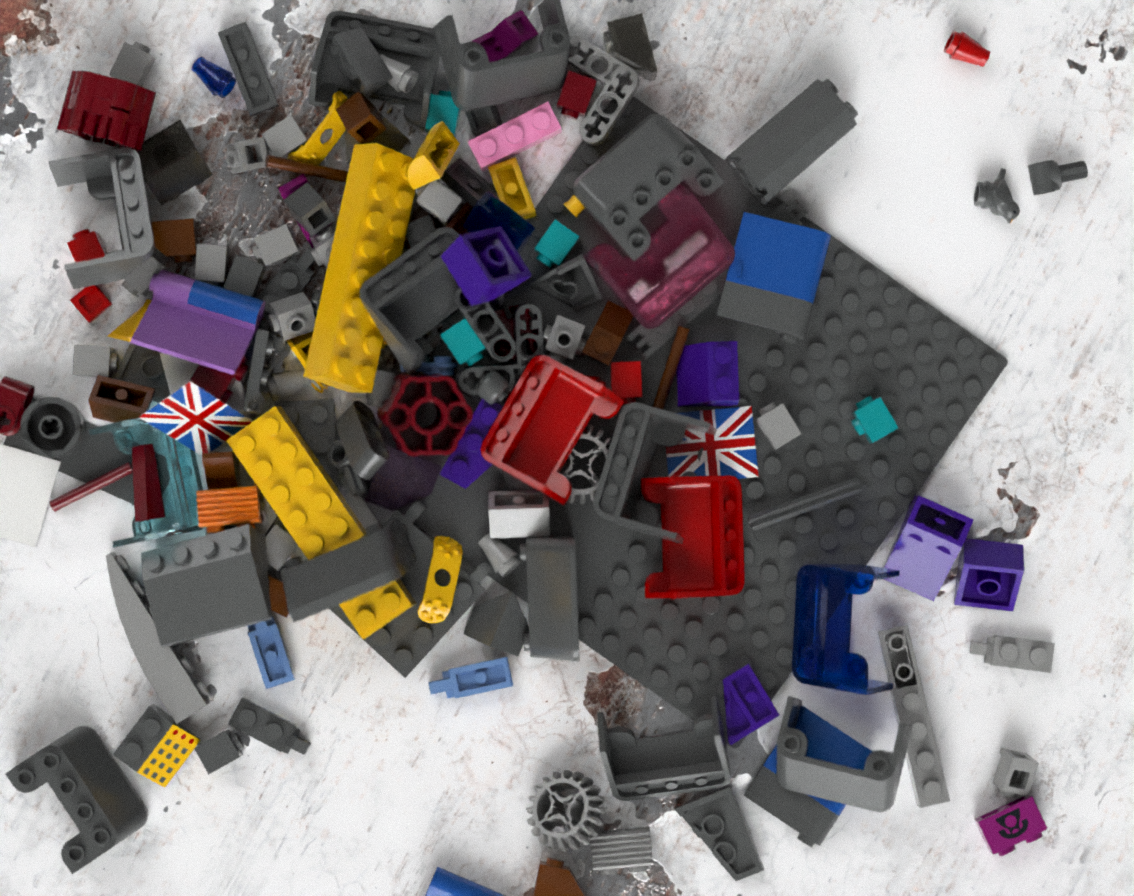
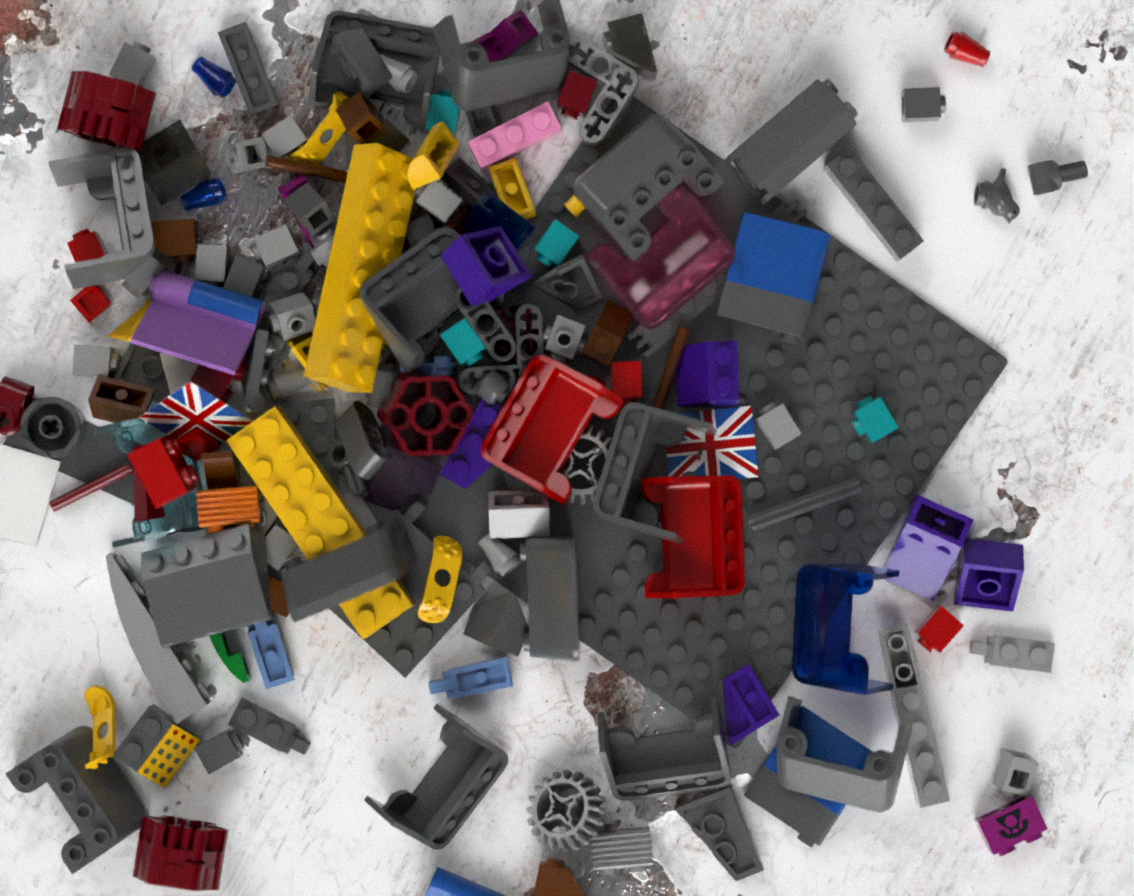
(104, 711): none -> yellow piece
(164, 470): none -> red brick
(180, 853): none -> dark red piece
(198, 442): none -> red tile
(206, 194): none -> clear blue cone
(235, 663): none -> green slope
(449, 788): none -> dark grey windscreen
(873, 204): none -> dark grey brick
(922, 104): none -> dark grey brick
(938, 629): none -> red brick

